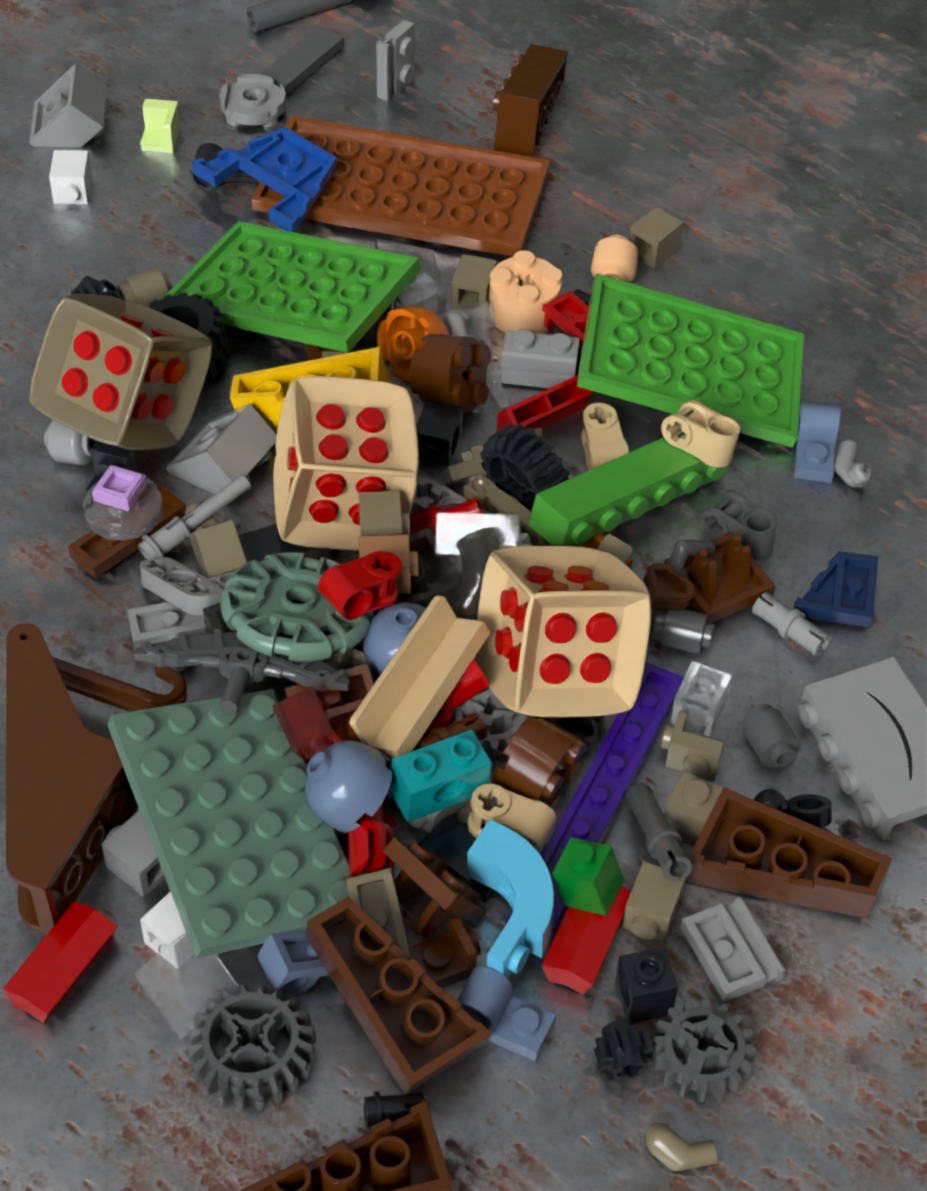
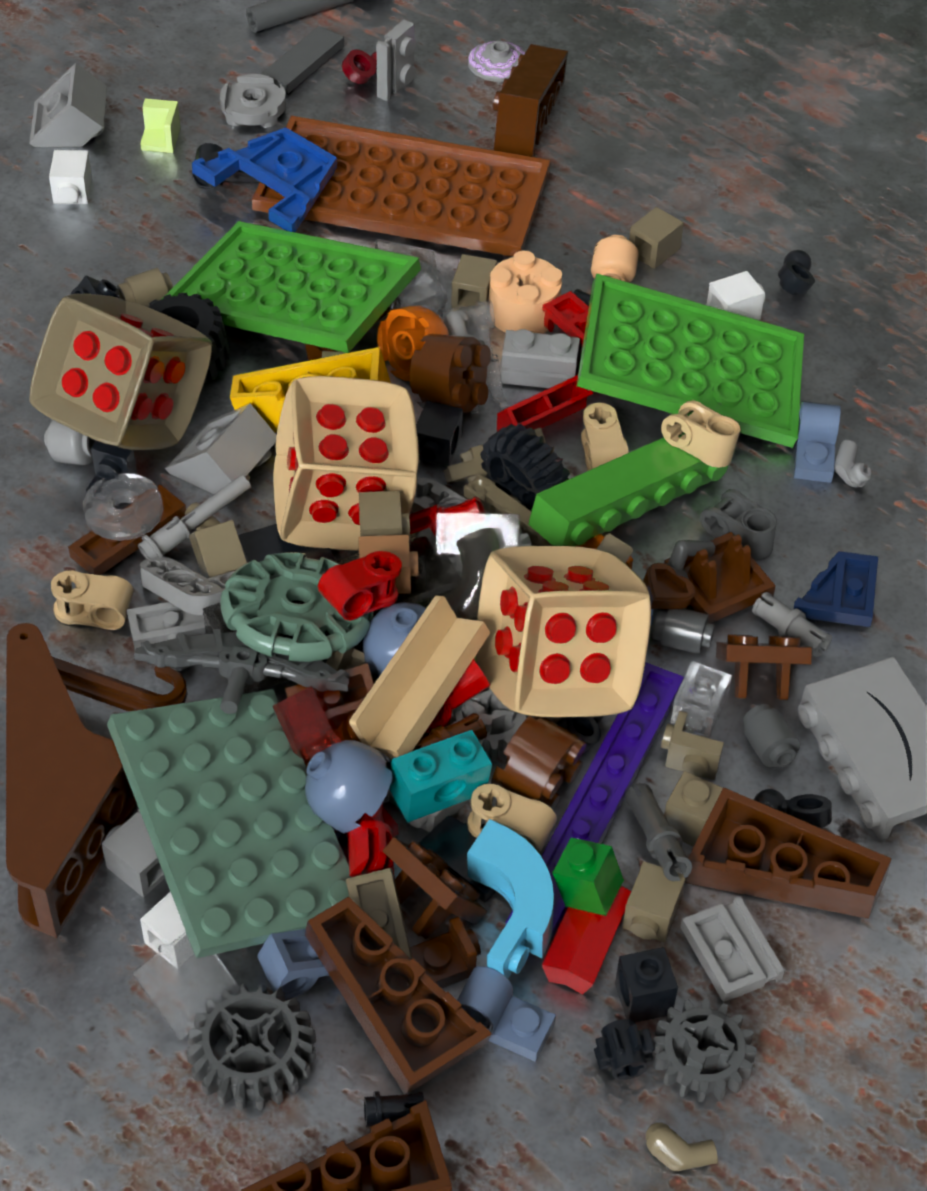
(59, 961): red piece -> none
(94, 600): none -> tan piece
(119, 488): lavender tile -> none
(359, 66): none -> dark red plate
(494, 59): none -> dish
(737, 295): none -> white brick
(778, 650): none -> reddish brown plate
(795, 273): none -> black plate

